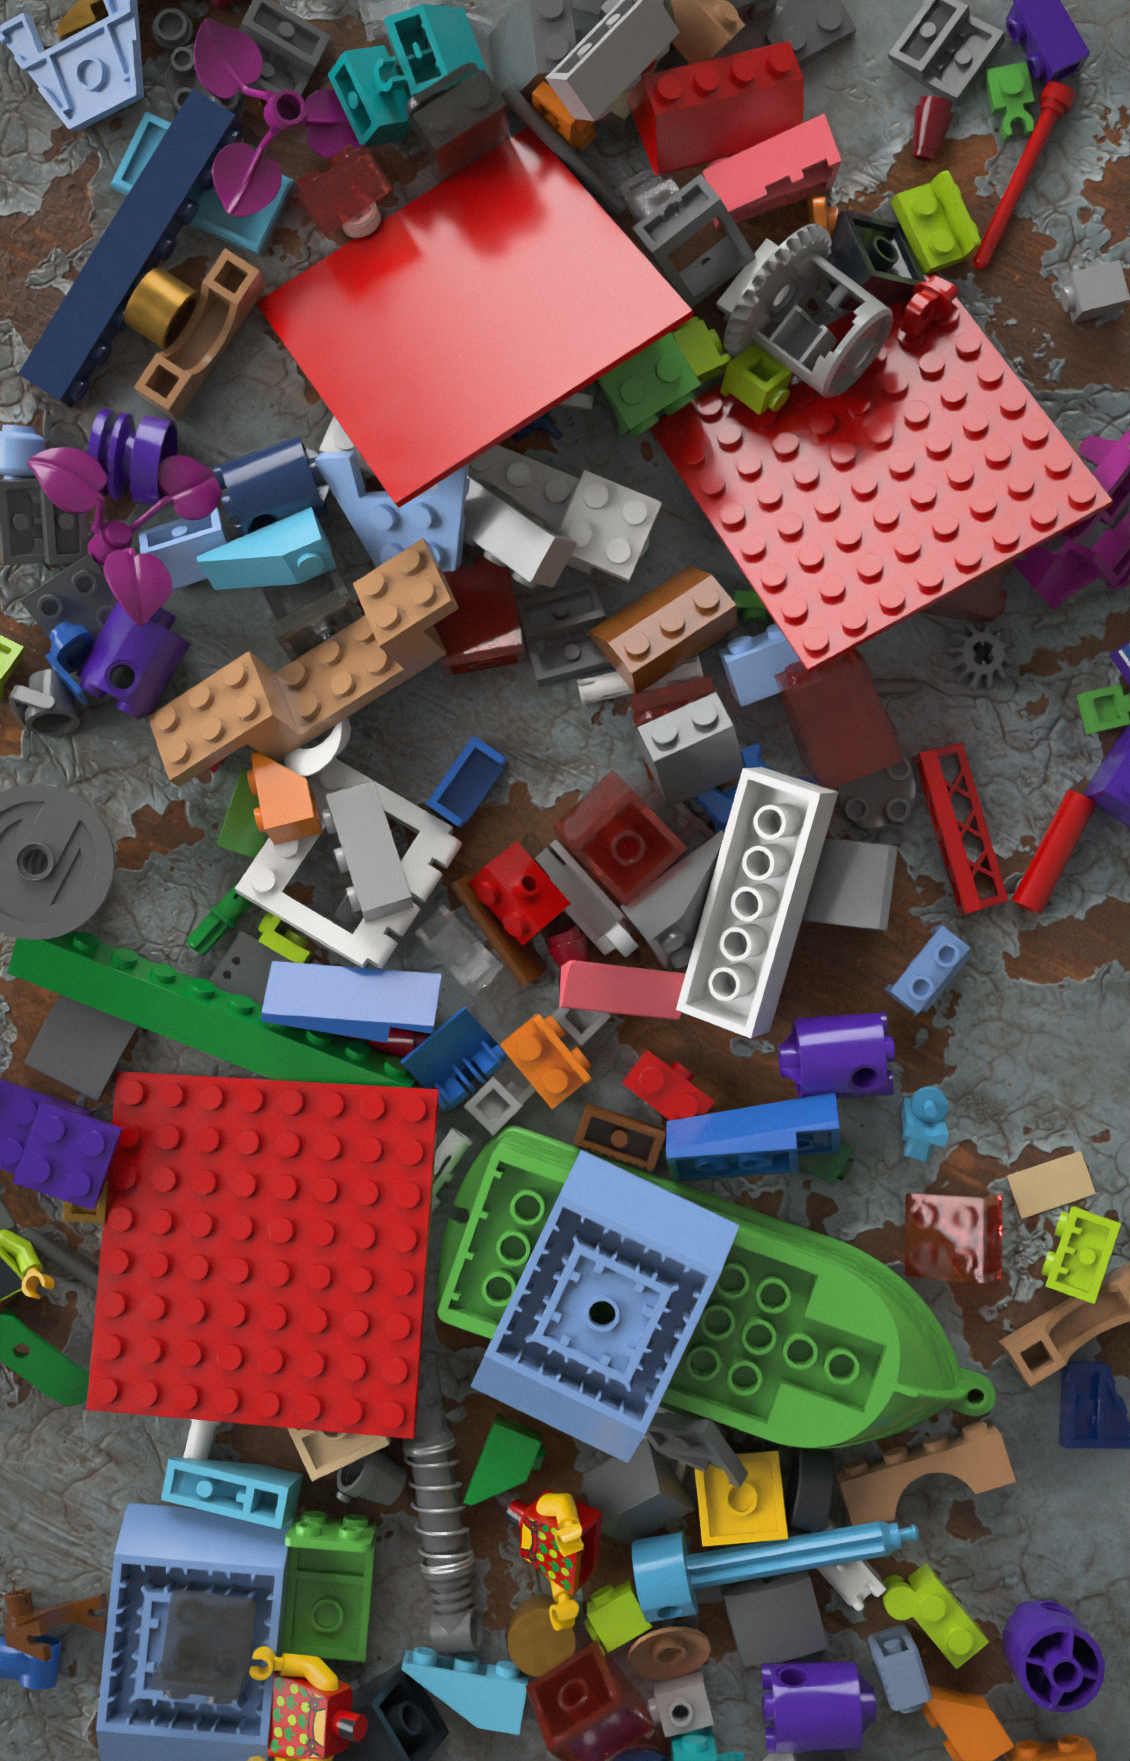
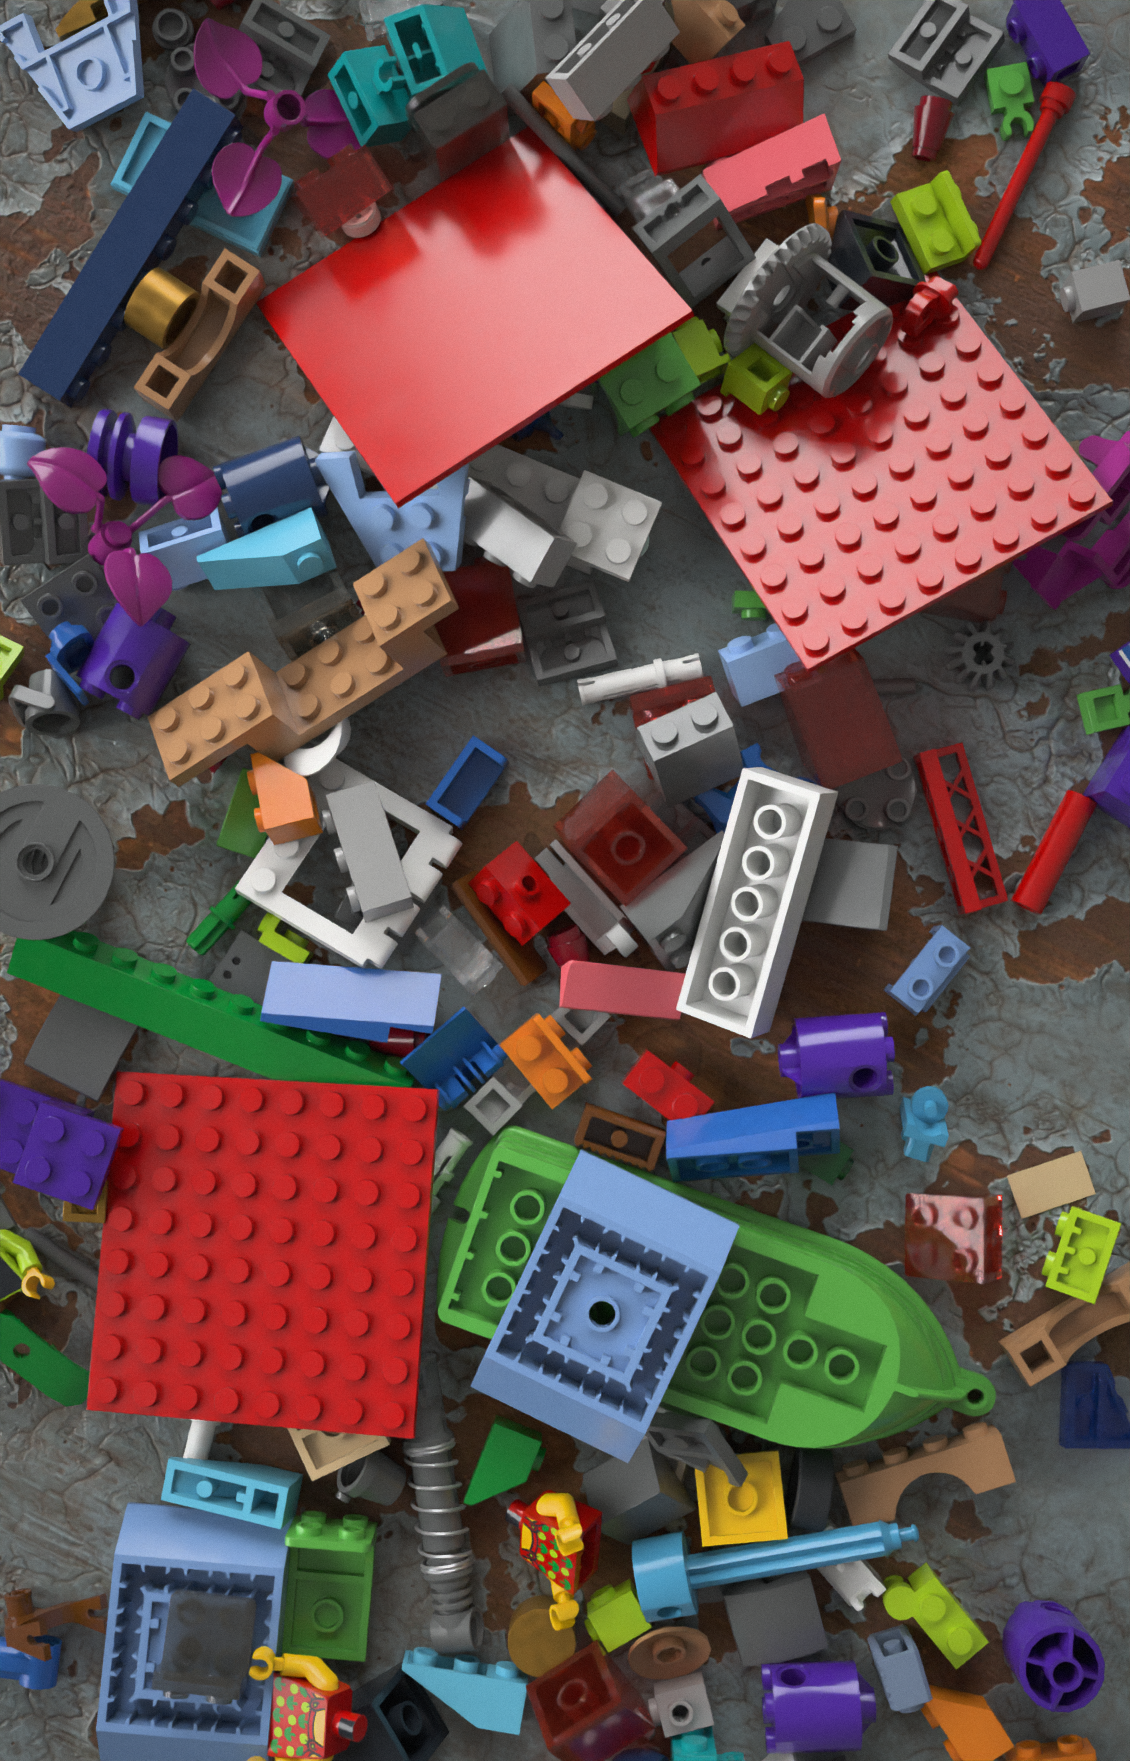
(666, 627): dark orange slope -> none

